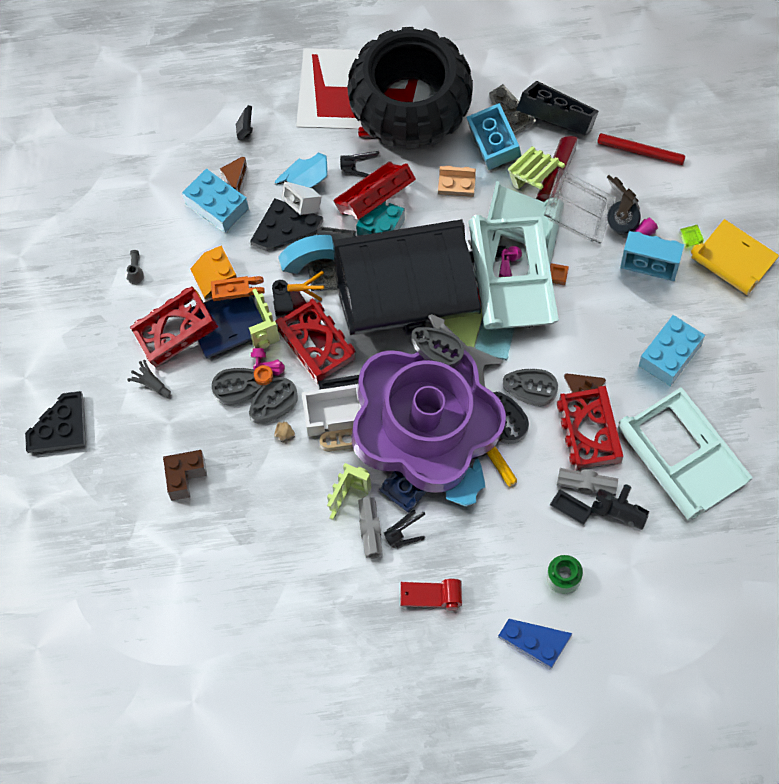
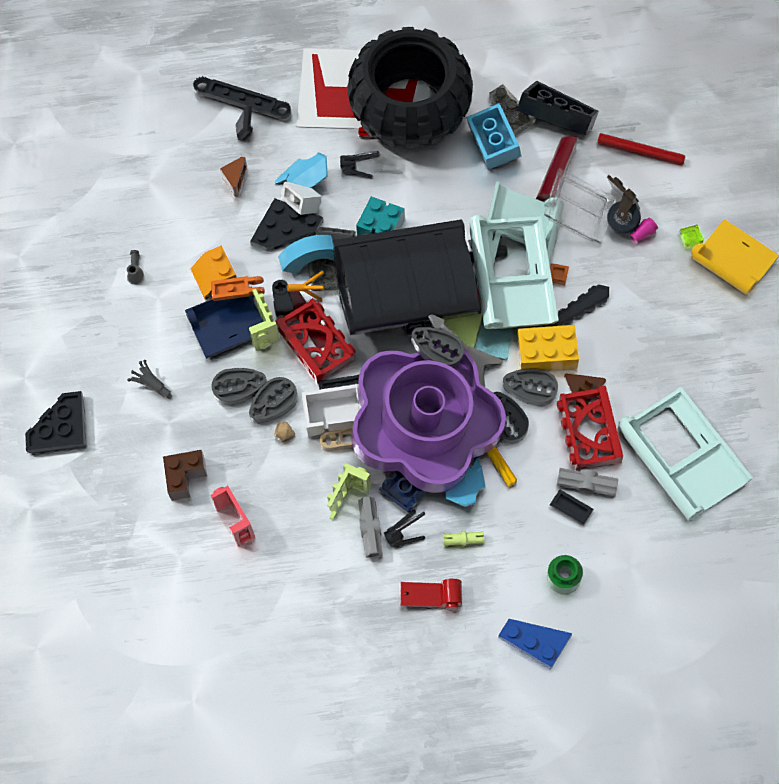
(157, 319): red fence -> none
(215, 200): medium azure brick -> none
(241, 531): none -> coral panel
(242, 97): none -> black plate
(263, 375): orange tile -> none
(276, 365): dark pink piece -> none
(374, 189): red fence -> none
(456, 181): light nougat bracket -> none
(464, 538): none -> yellowish green pin
(513, 254): dark pink piece -> none
(530, 165): yellowish green plate -> none
(548, 348): none -> yellow brick
(585, 302): none -> black sword
(620, 508): black piece -> none
(651, 255): medium azure brick -> none
(671, 350): medium azure brick -> none

